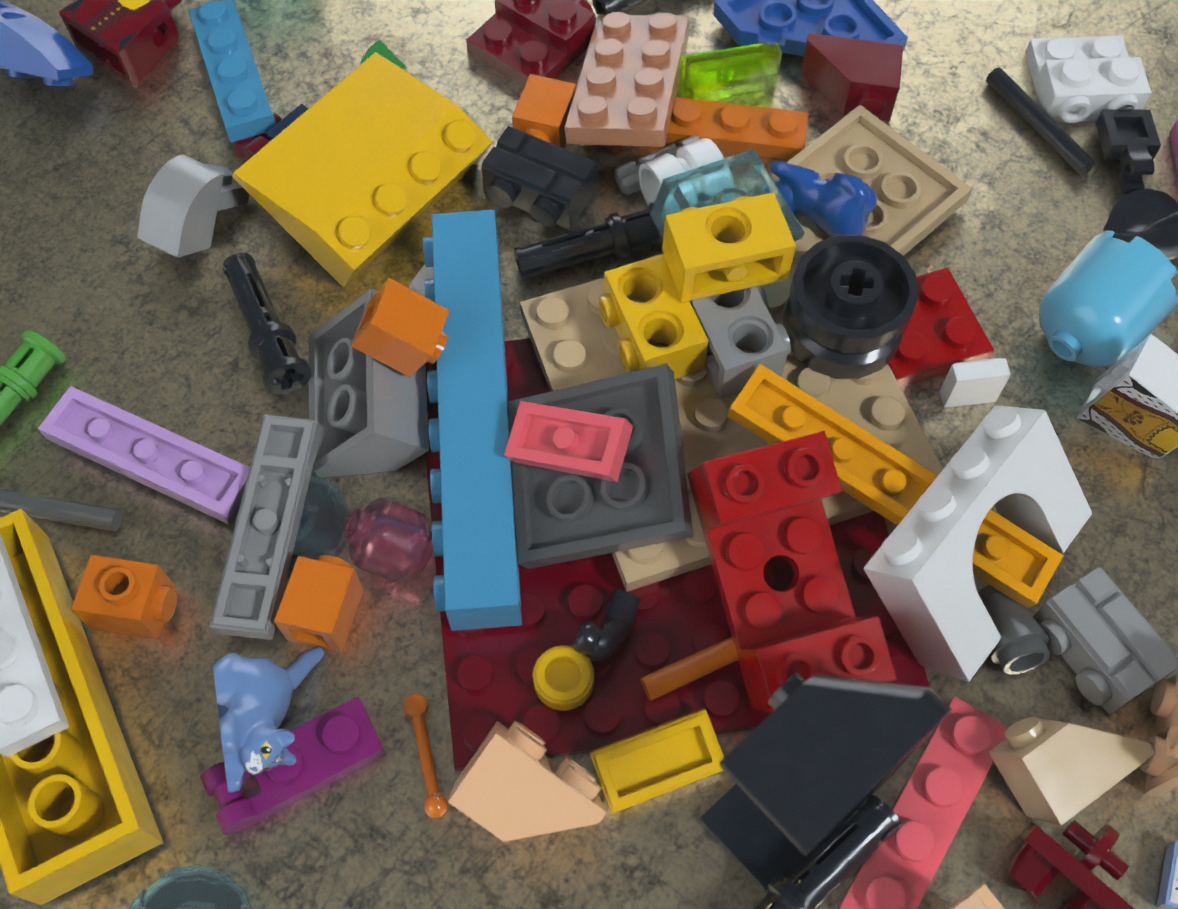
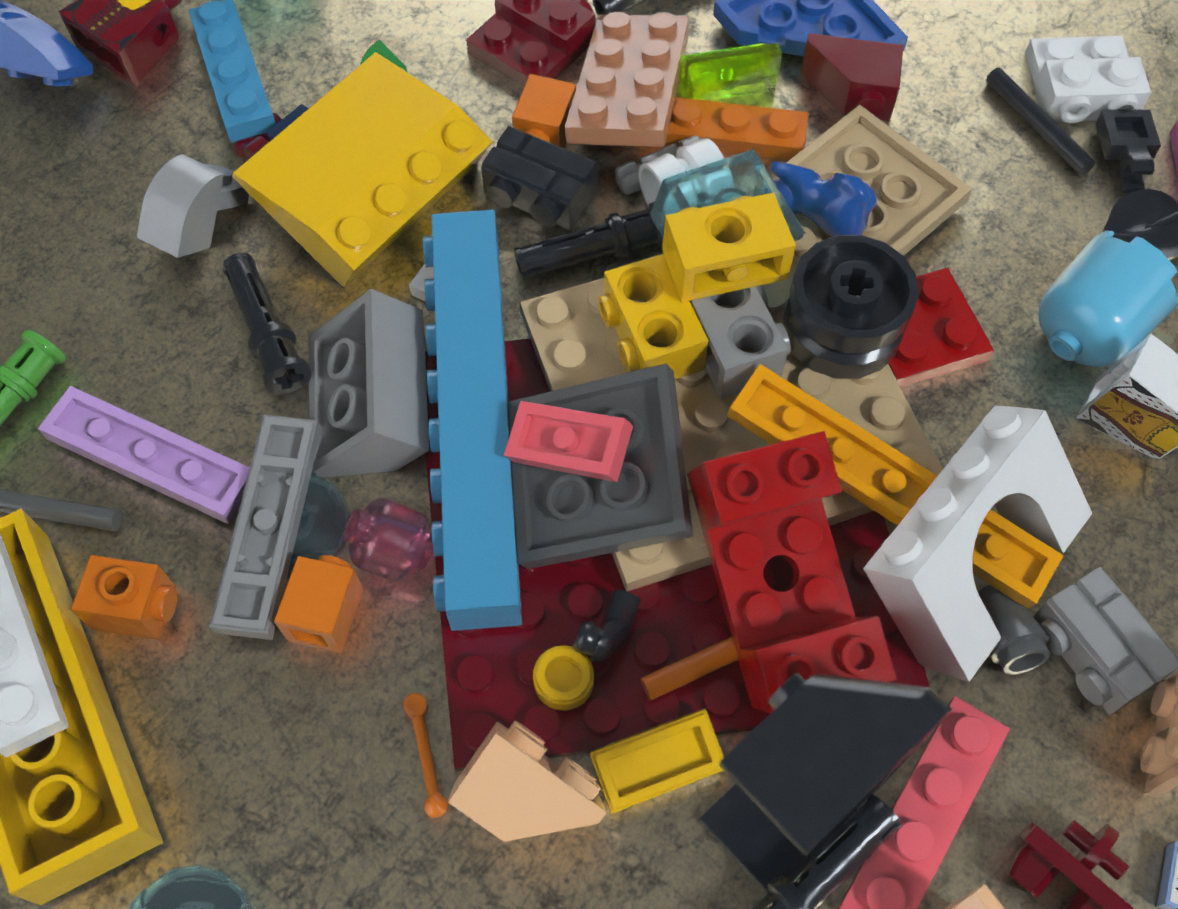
(251, 706): medium blue animal -> none
(324, 753): magenta plate -> none
(401, 328): orange brick -> none
(974, 382): white tile -> none
(1063, 766): tan slope -> none

